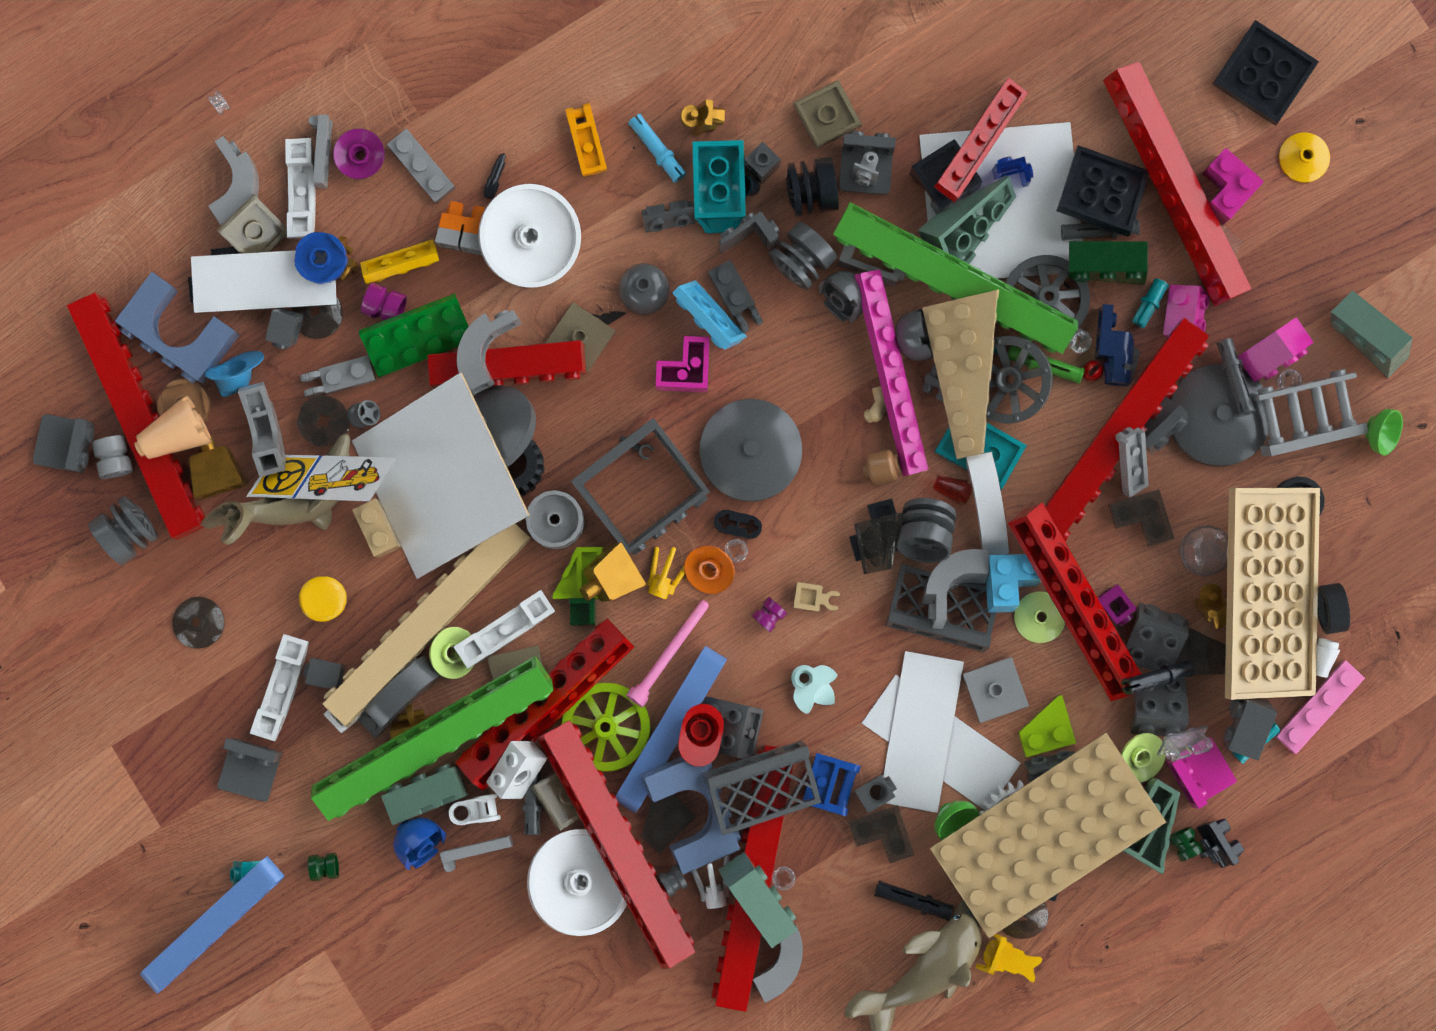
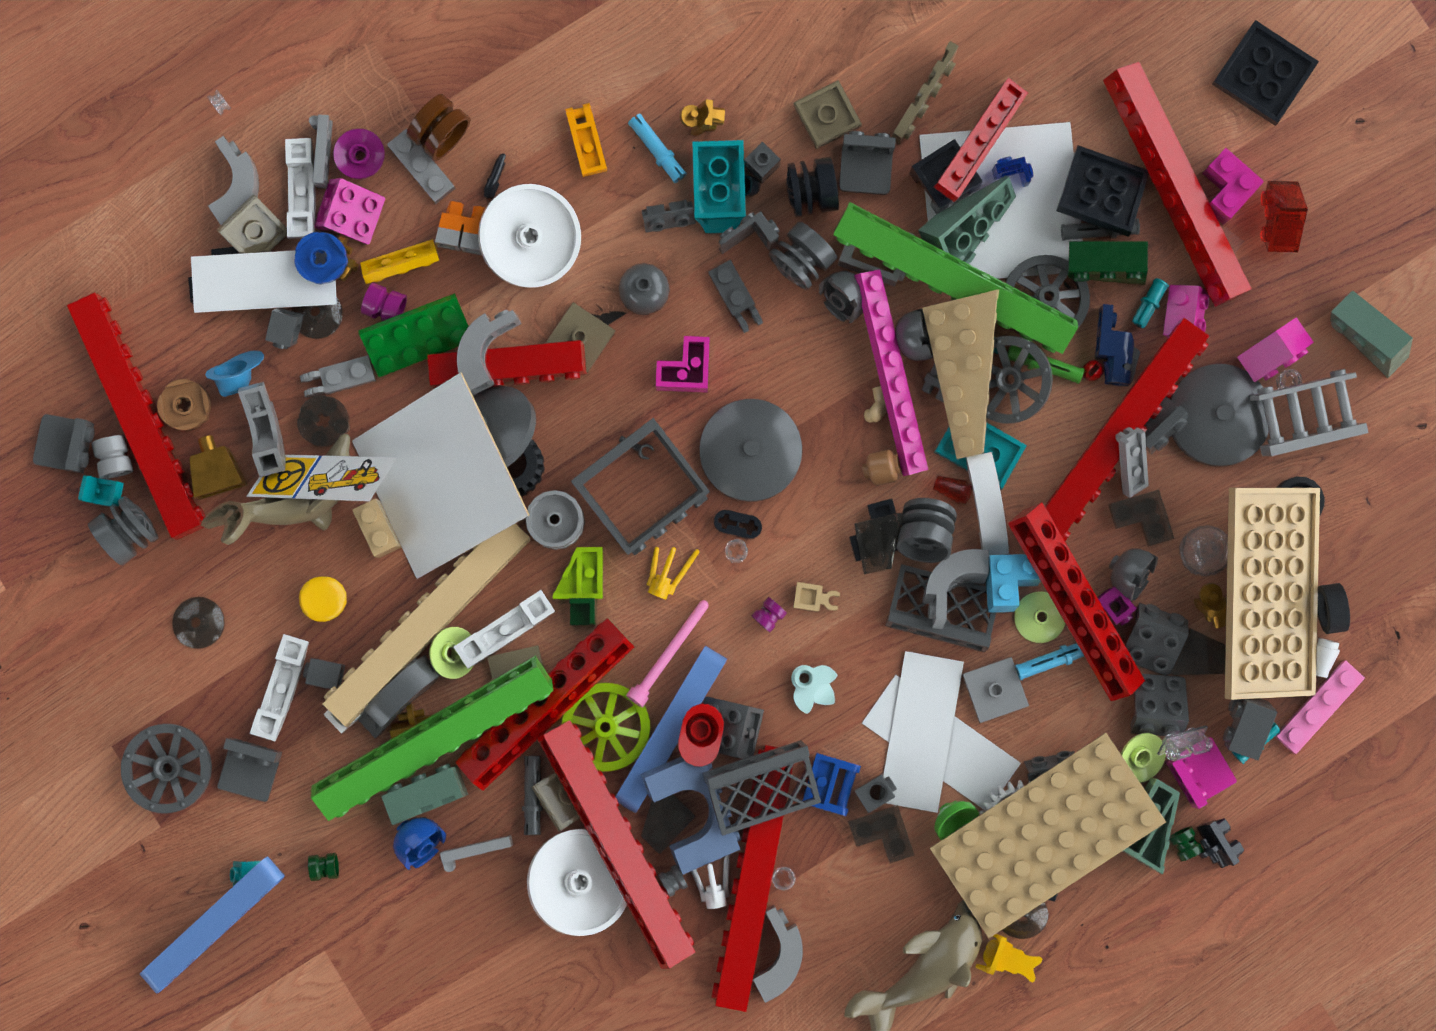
(100, 491): none -> teal bracket
(142, 318): sand blue arch -> none
(159, 768): none -> dark grey wheel
(173, 431): light nougat cone -> none
(349, 210): none -> dark pink bracket
(370, 414): dark grey wheel -> none
(438, 127): none -> reddish brown wheel
(476, 810): white piece -> none
(516, 769): white brick -> none
(611, 575): torso -> none
(703, 576): orange dish -> none
(709, 315): medium azure plate -> none
(759, 900): sand green wedge -> none
(865, 171): light grey hinge -> none
(914, 900): black pin -> none
(928, 89): none -> dark tan wing
(1047, 730): lime wing -> none
(1064, 655): none -> medium azure pin
(1085, 341): clear bush -> none
(1131, 571): none -> dark grey cylinder
(1167, 674): black pin -> none
(1237, 382): dark grey pin -> none
(1284, 215): none -> clear red brick
(1295, 165): yellow dish -> none
(1384, 431): bright green piece -> none

